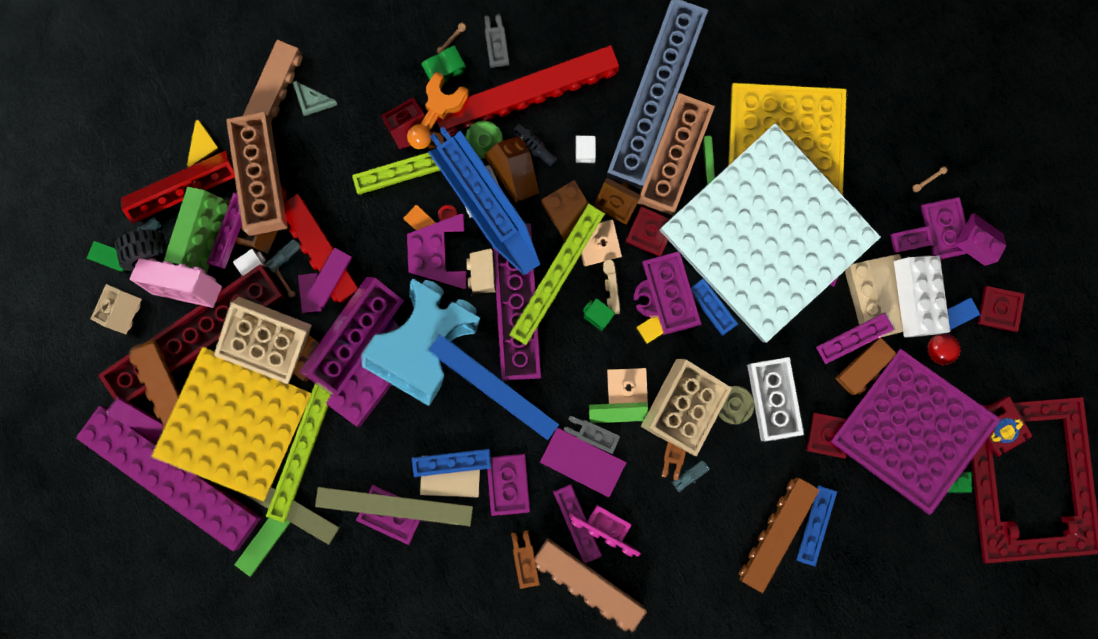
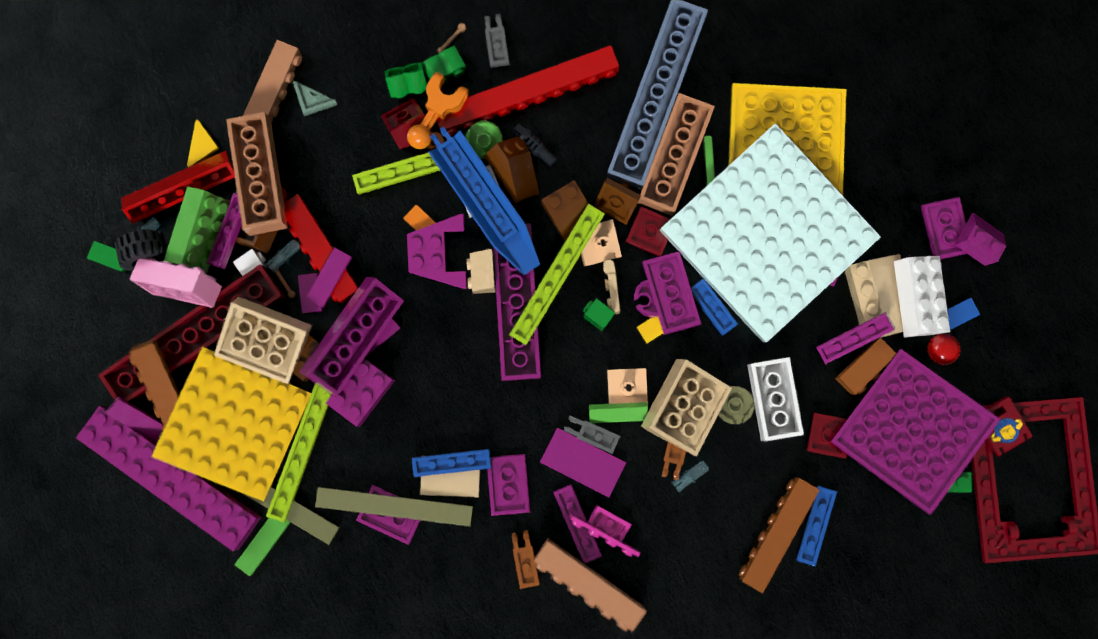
(116, 309): tan slope -> none
(403, 354): medium azure brick -> none
(406, 80): none -> green brick
(446, 212): red tile -> none
(492, 386): blue tile -> none
(585, 149): white panel -> none
(911, 239): magenta plate -> none
(916, 188): medium nougat hinge -> none
(1001, 309): dark red plate -> none

